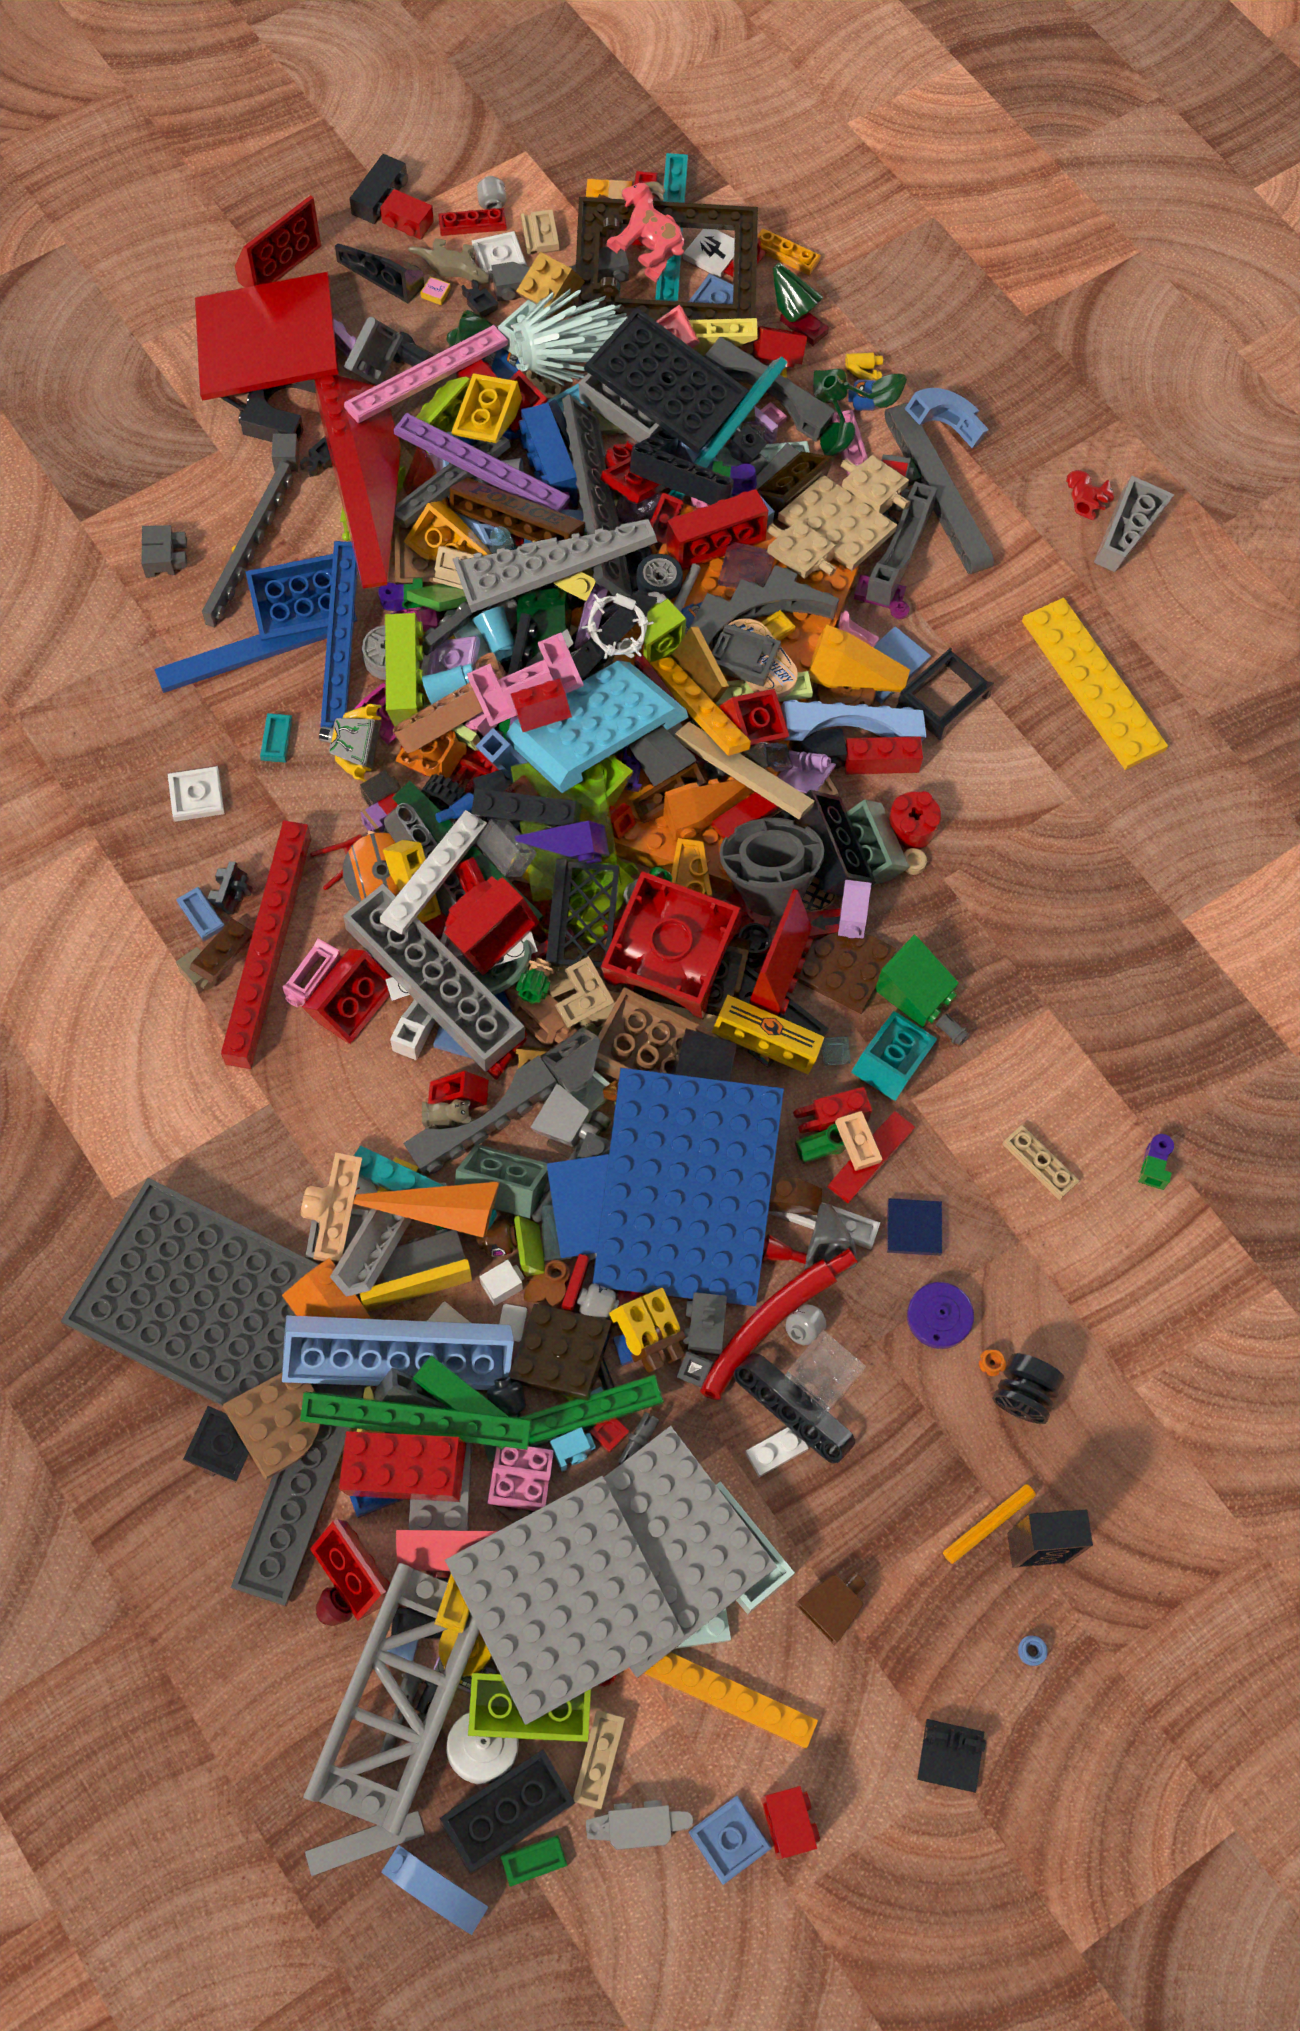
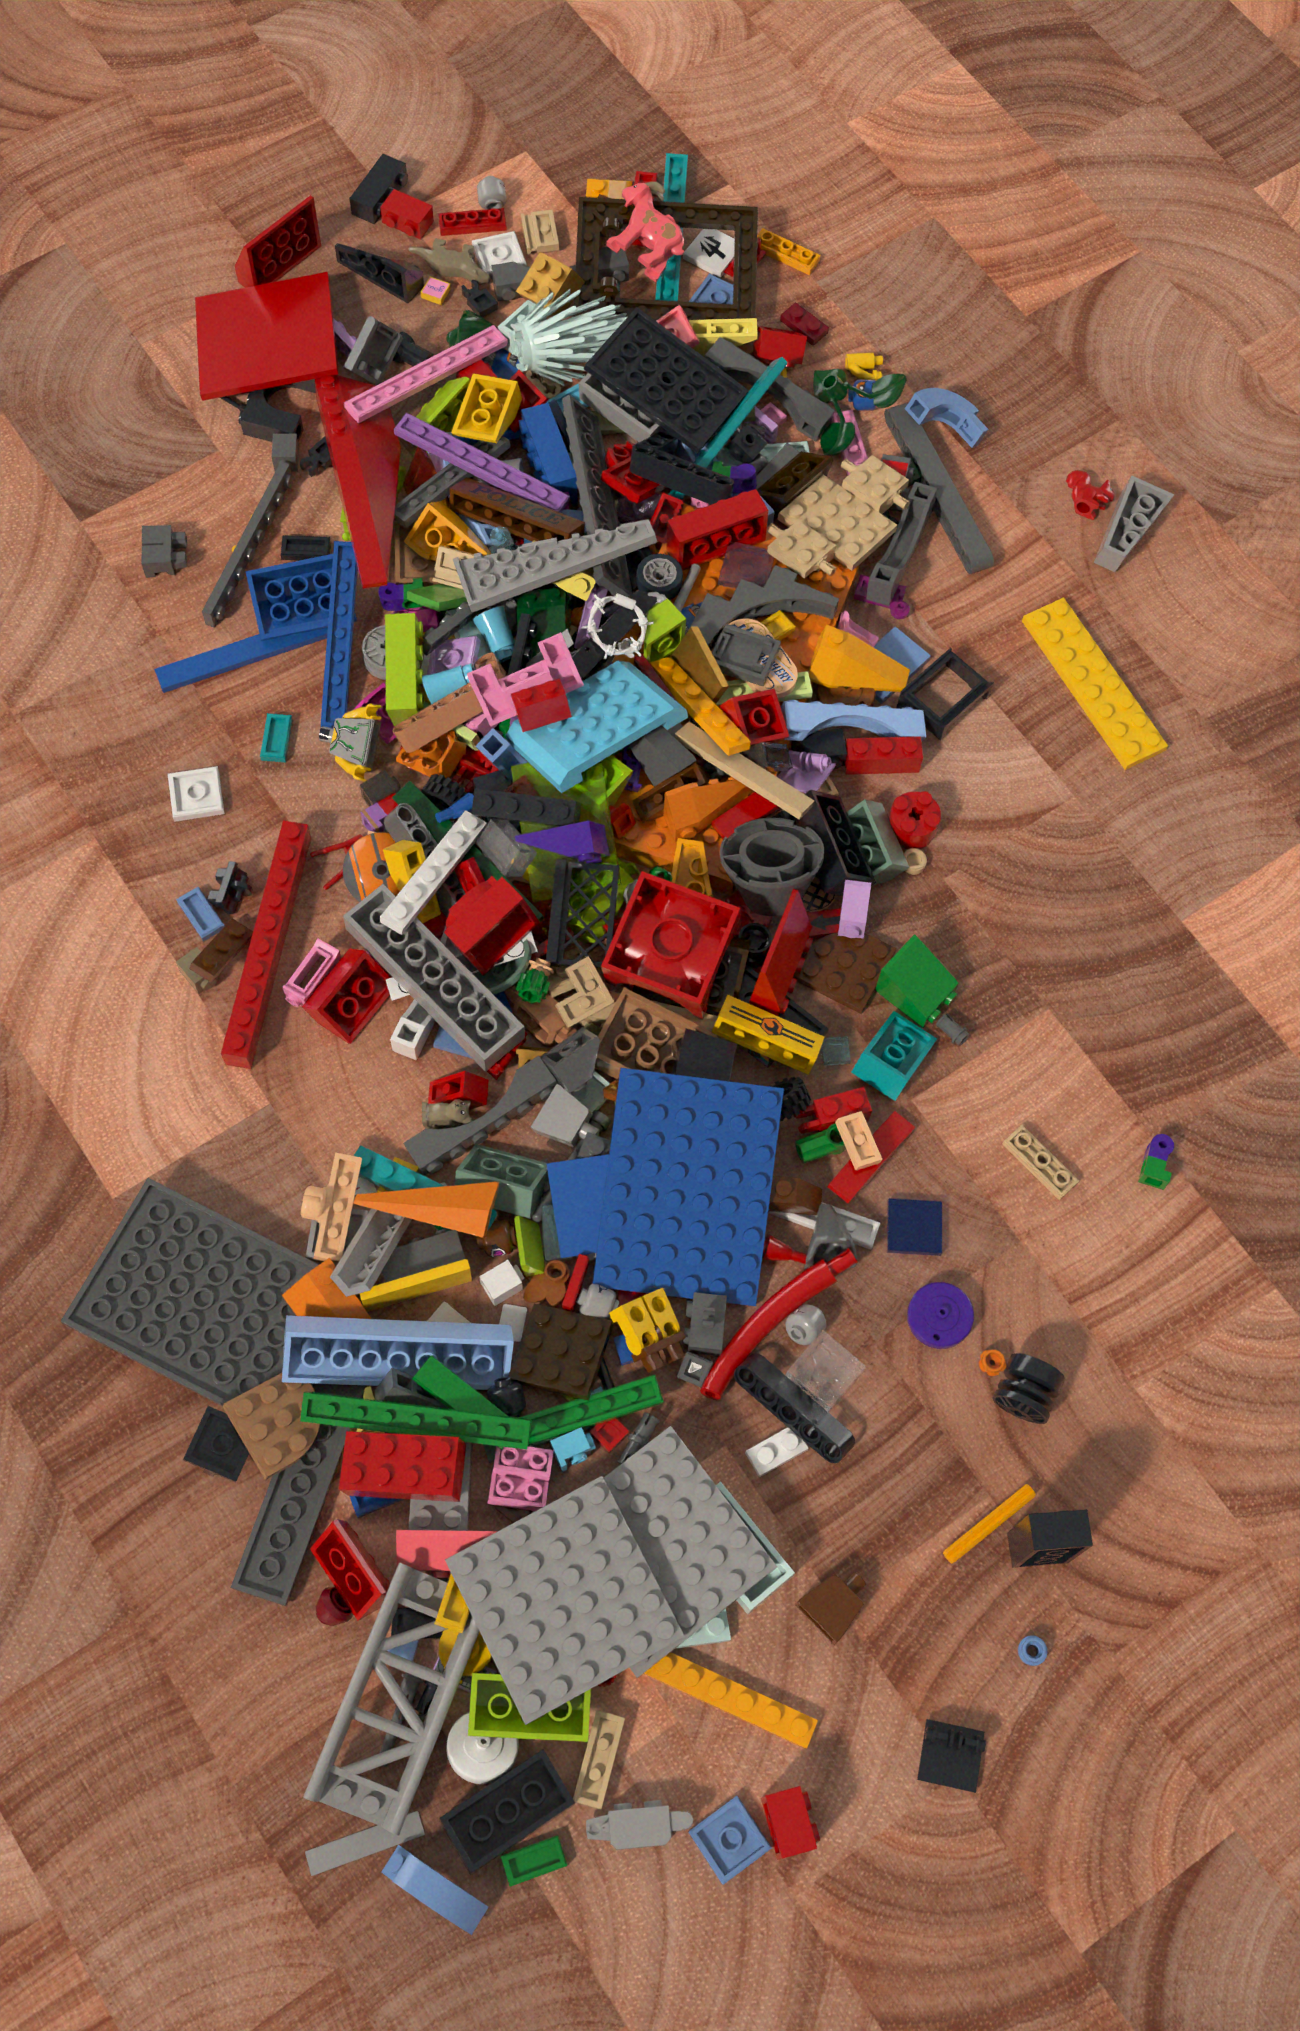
(304, 547): none -> black tile
(793, 294): dark green hat -> none
(794, 1097): none -> black tyre

